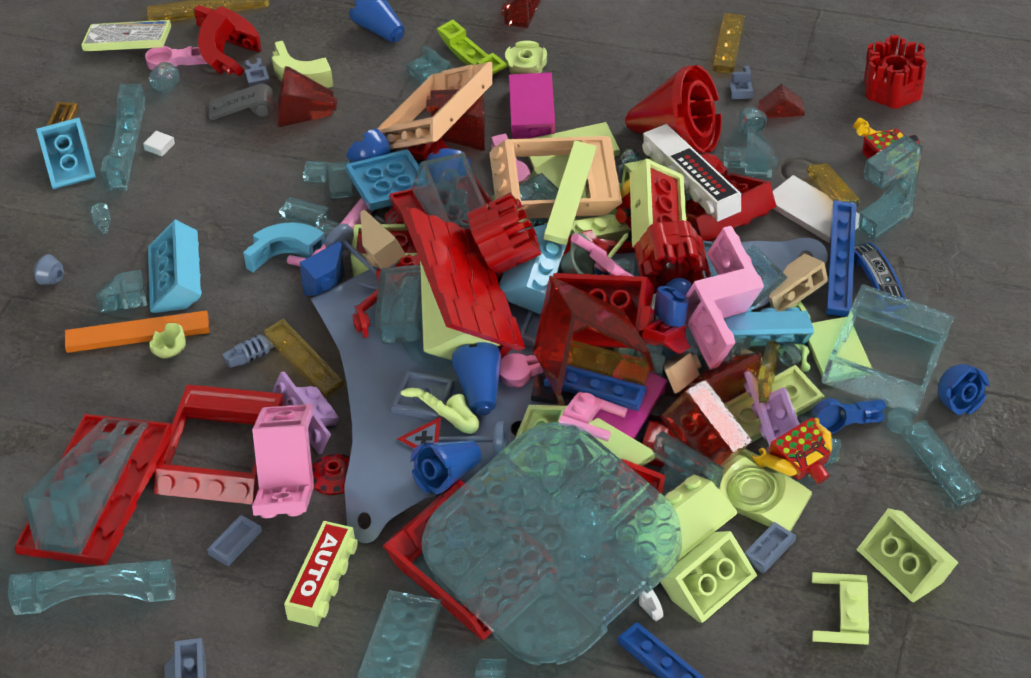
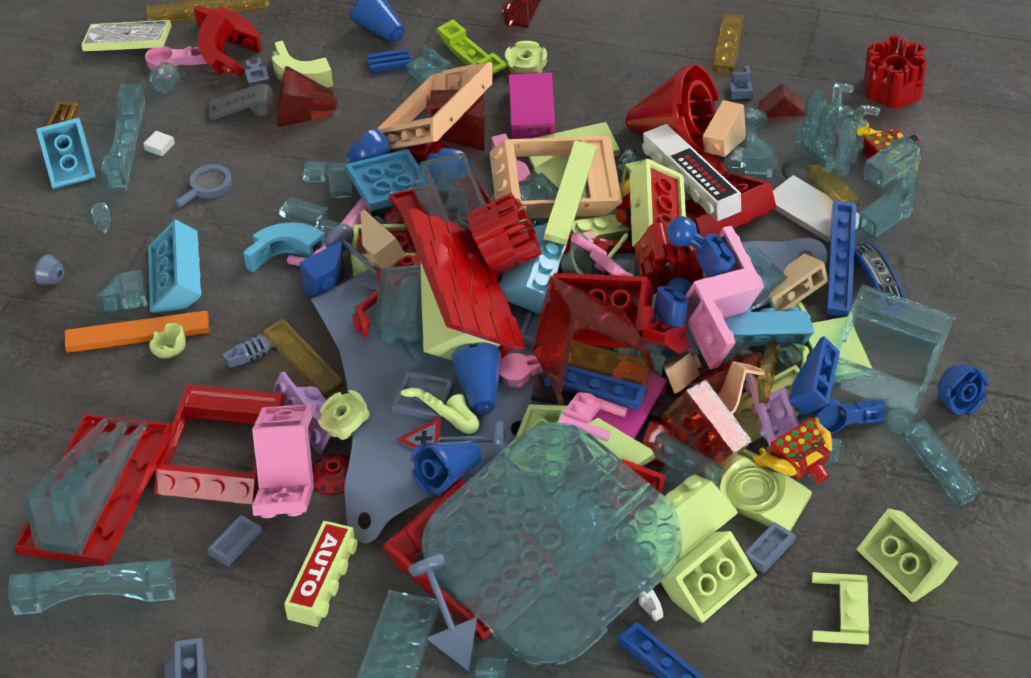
(207, 183): none -> sand blue piece
(355, 414): none -> yellowish green plate
(388, 60): none -> blue tile
(458, 639): none -> sand blue piece
(712, 251): none -> blue beam
(725, 129): none -> light nougat slope
(733, 384): none -> light nougat piece
(815, 379): none -> blue slope
(832, 147): none -> clear light blue piece

